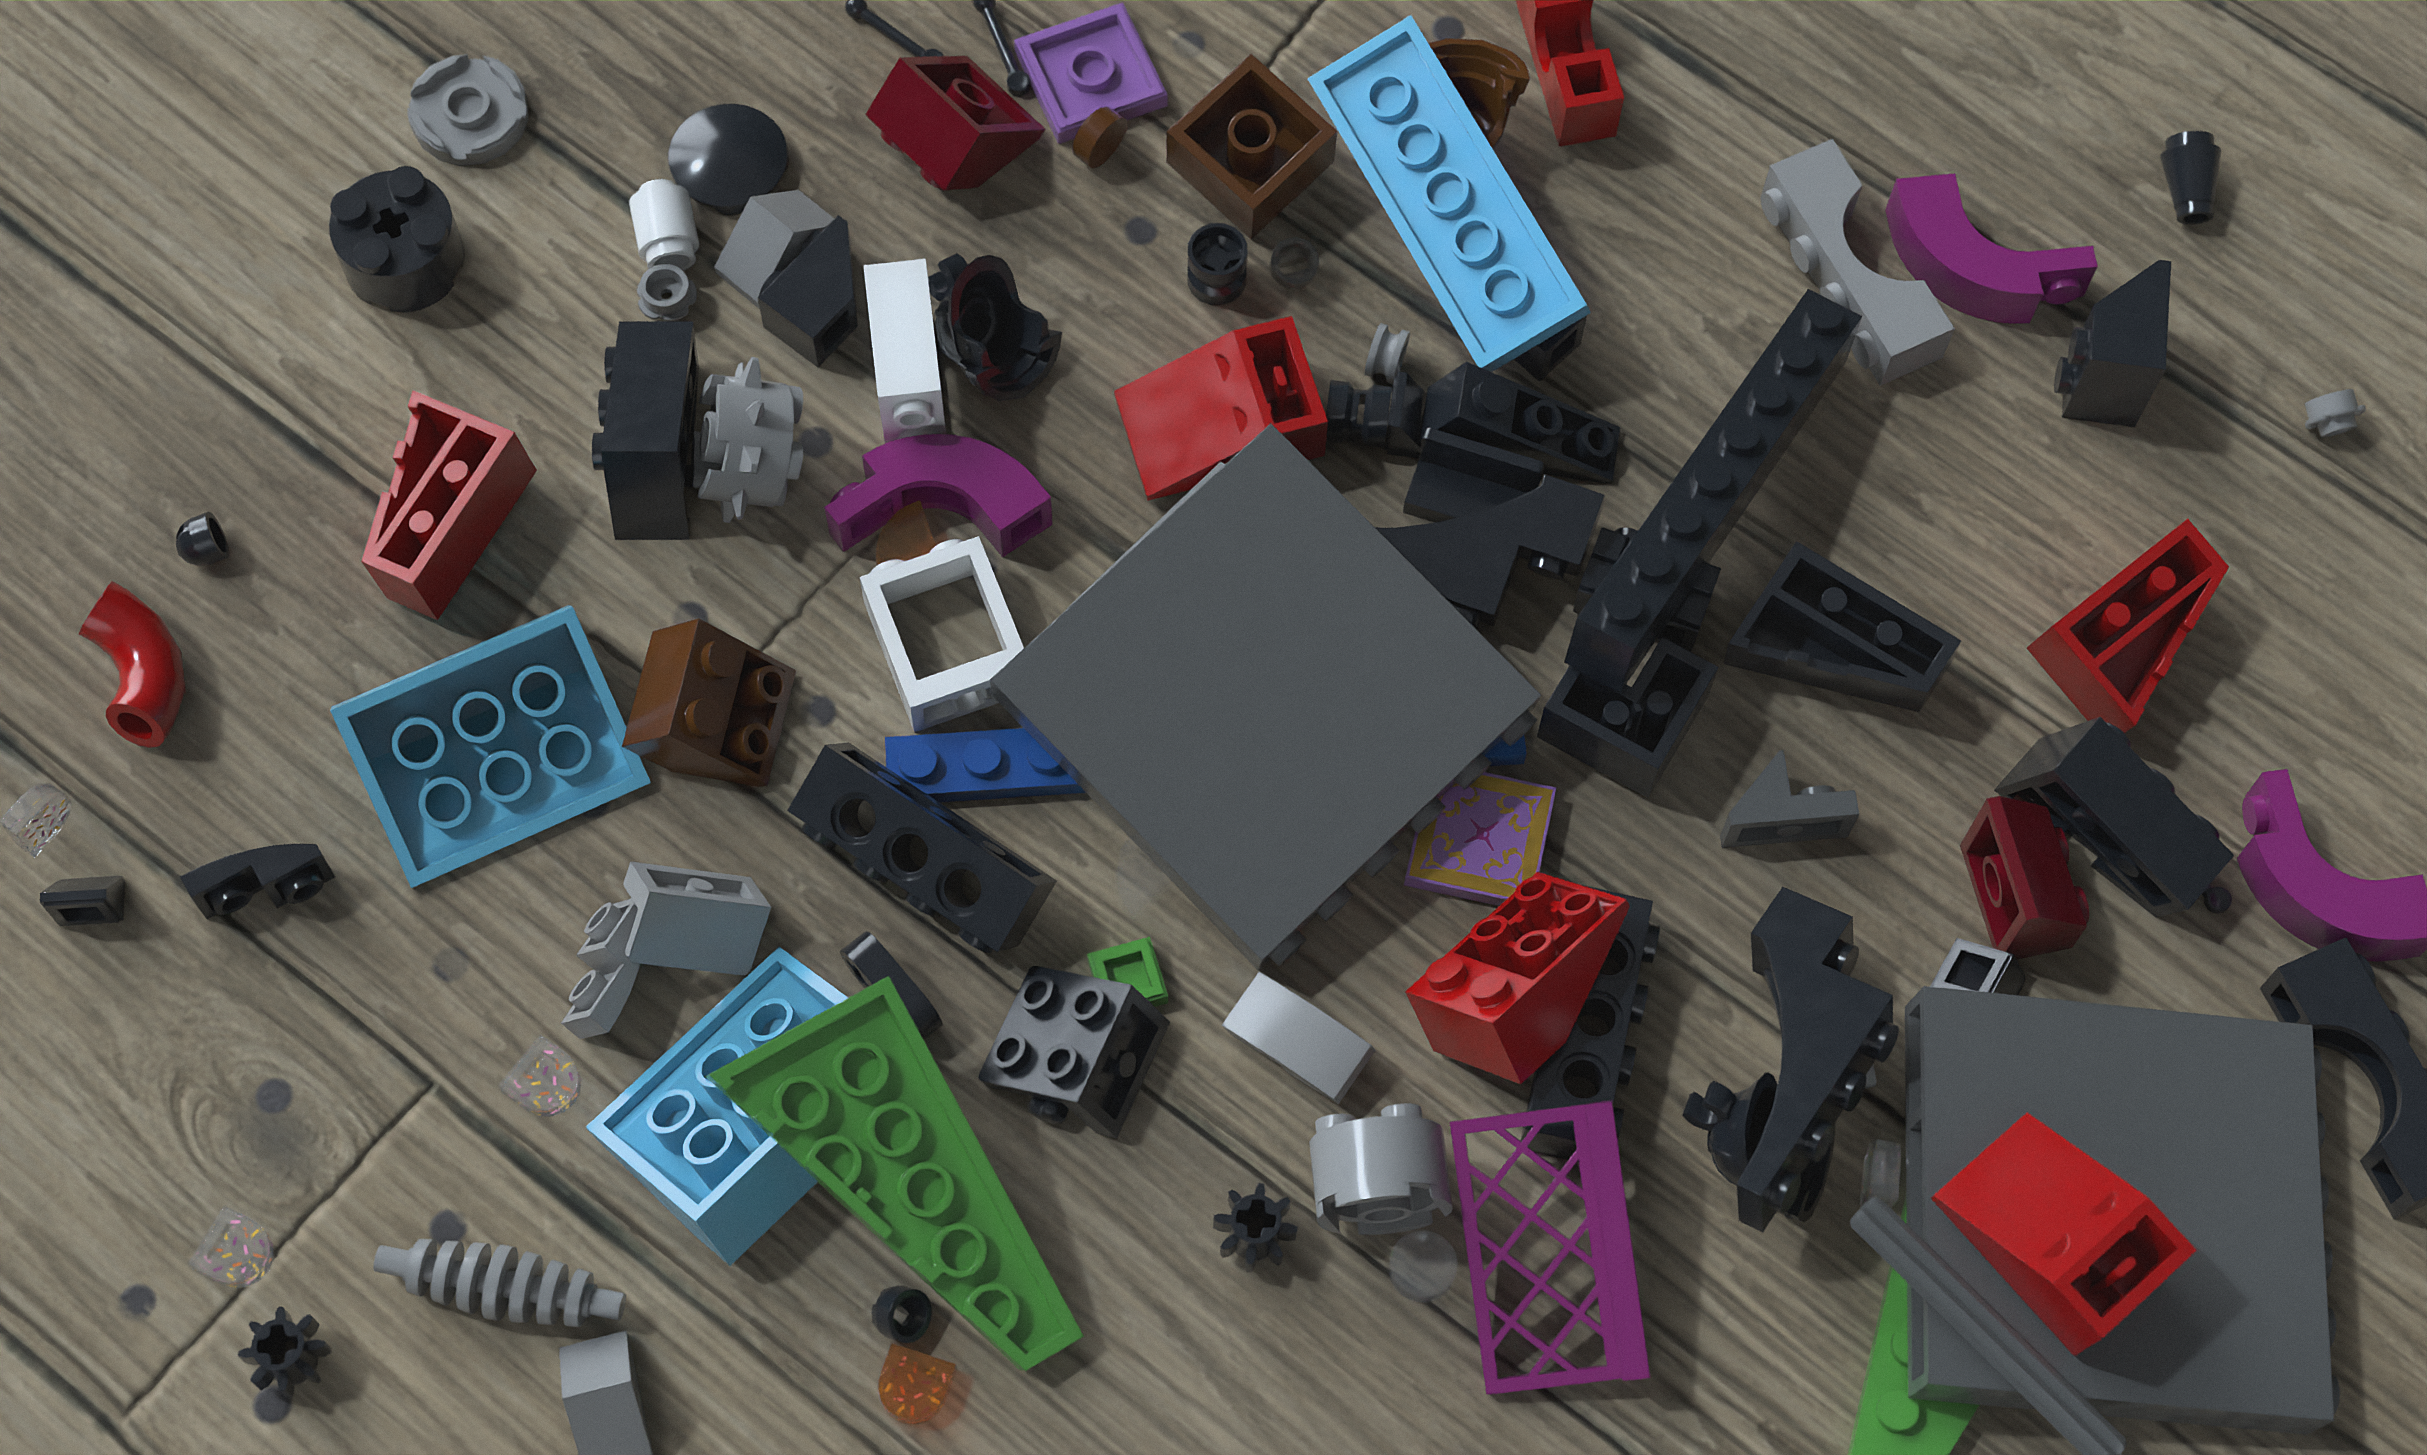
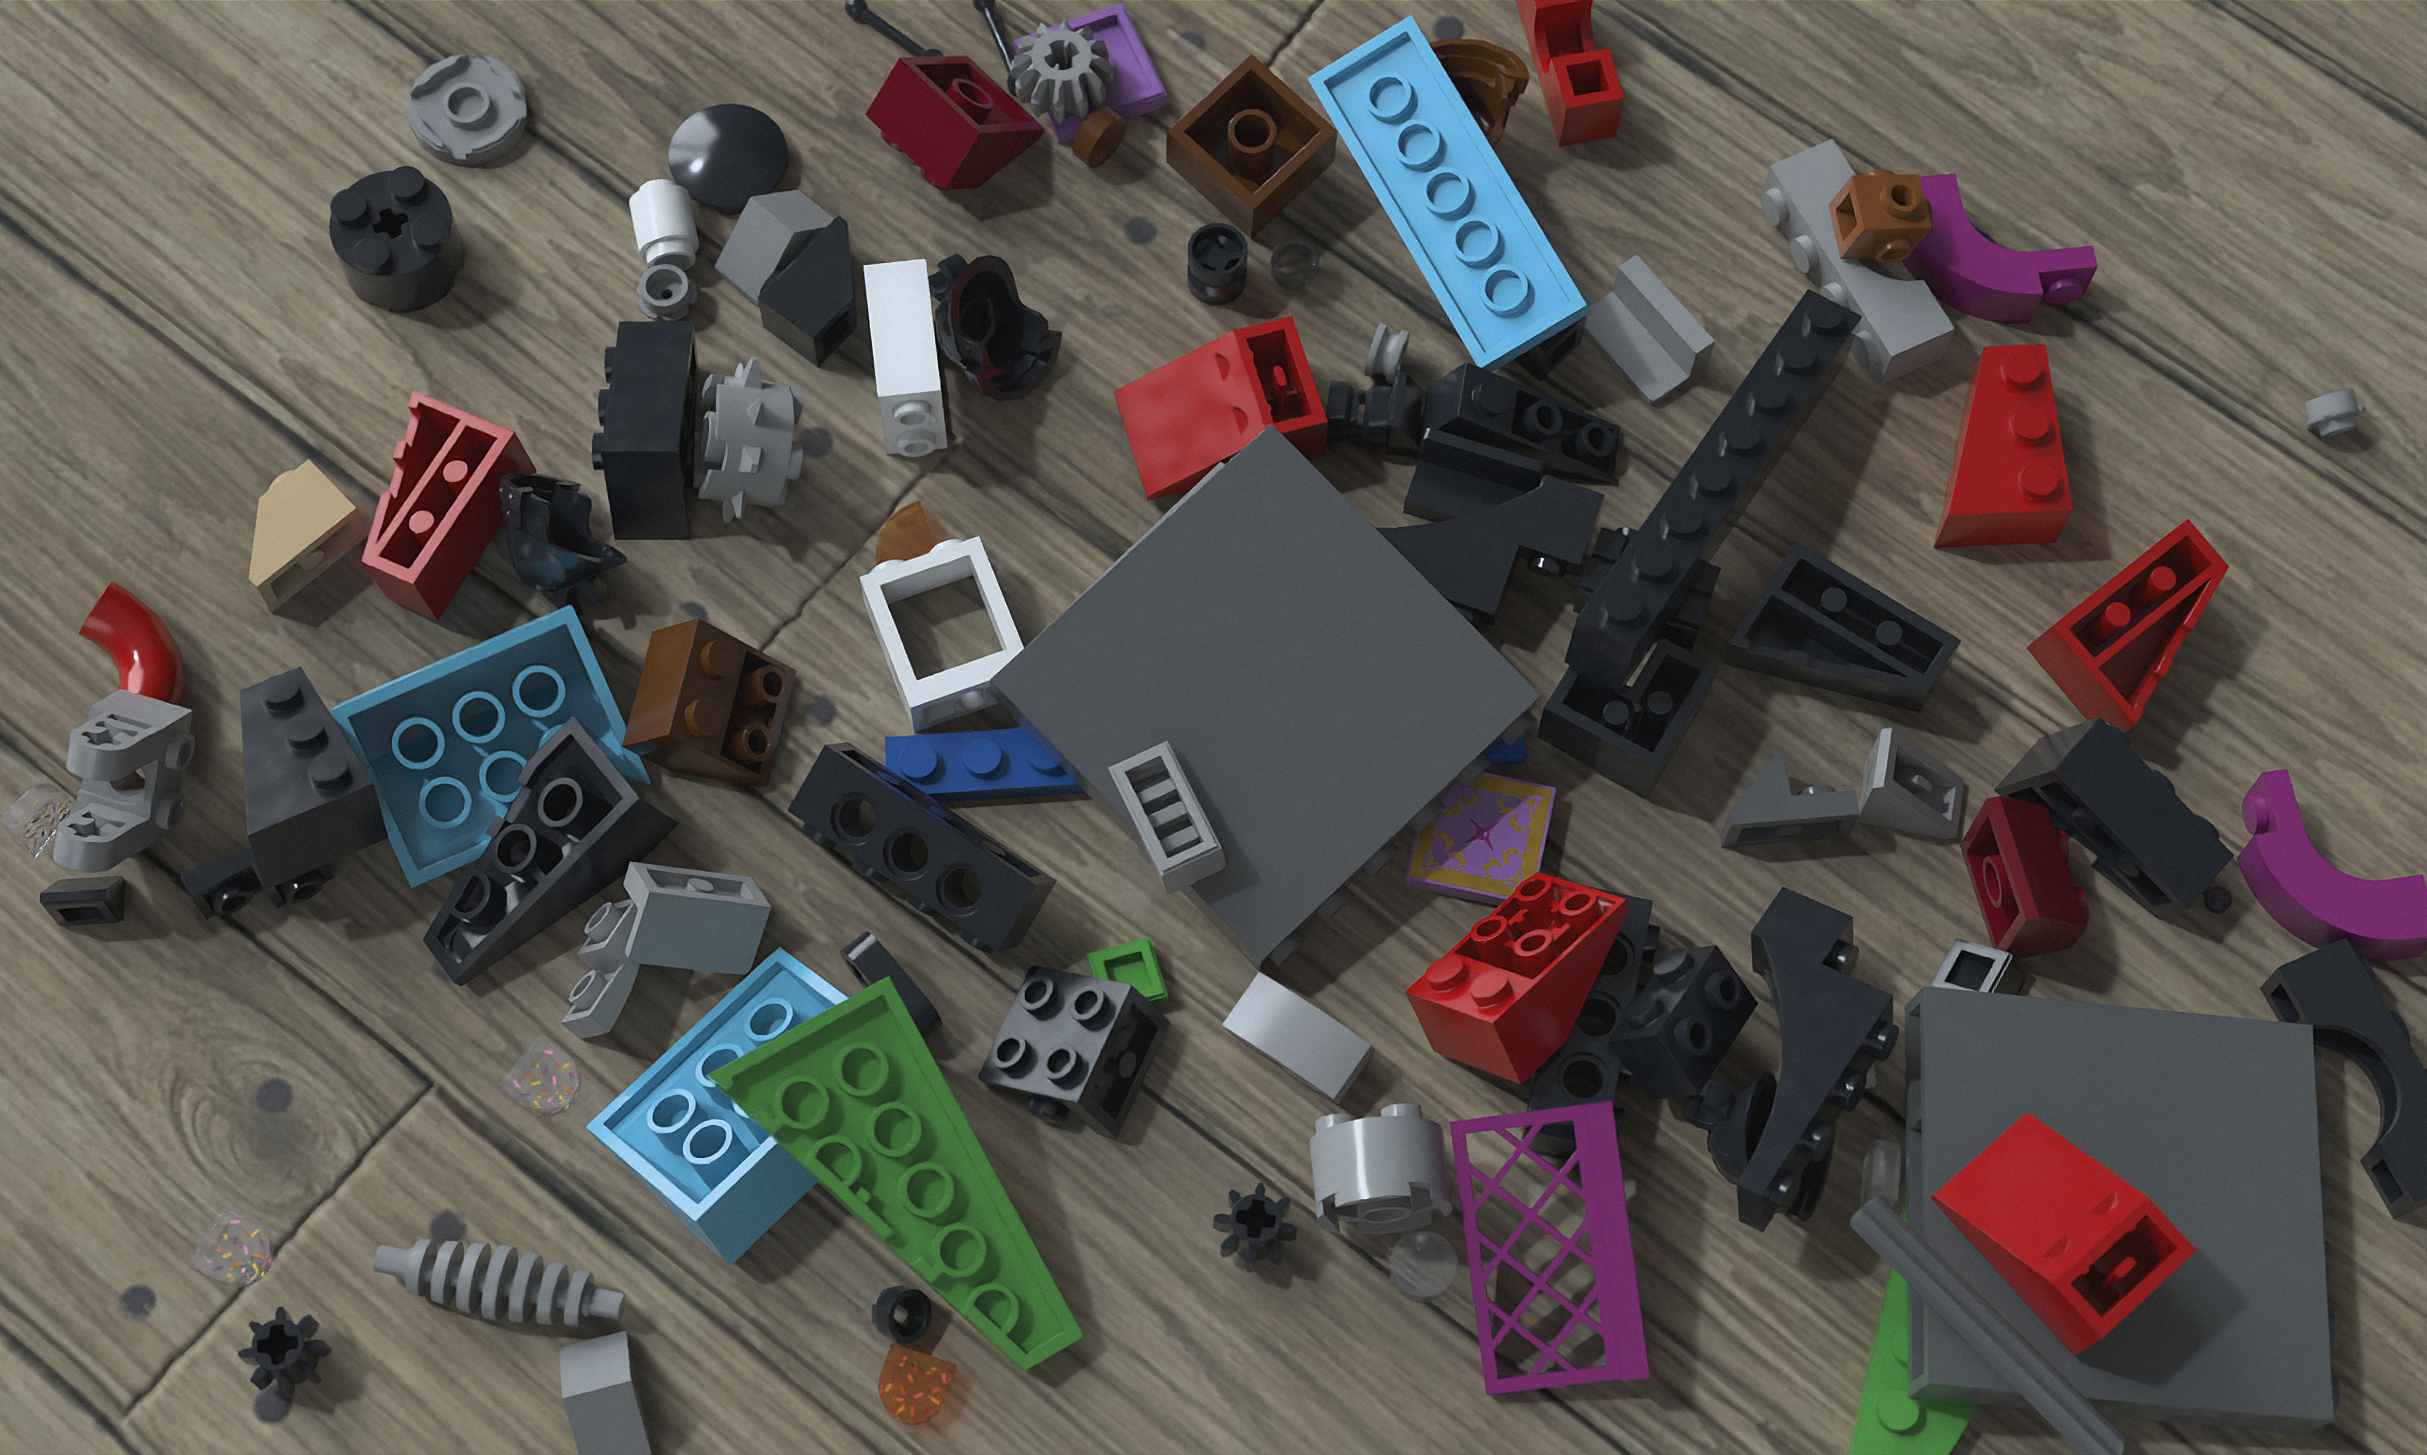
(117, 807): none -> light grey brick
(202, 540): black hinge -> none
(300, 533): none -> tan slope
(302, 781): none -> black wedge
(552, 538): none -> black helmet
(552, 851): none -> black wedge
(946, 475): magenta arch -> none
(1062, 71): none -> light grey gear
(1185, 854): none -> light grey slope
(1648, 334): none -> light grey panel
(1683, 1022): none -> black brick
(1880, 216): none -> dark orange brick
(1909, 789): none -> light grey slope
(2008, 456): none -> red wedge
(2118, 352): black slope -> none
(2192, 174): black cone -> none

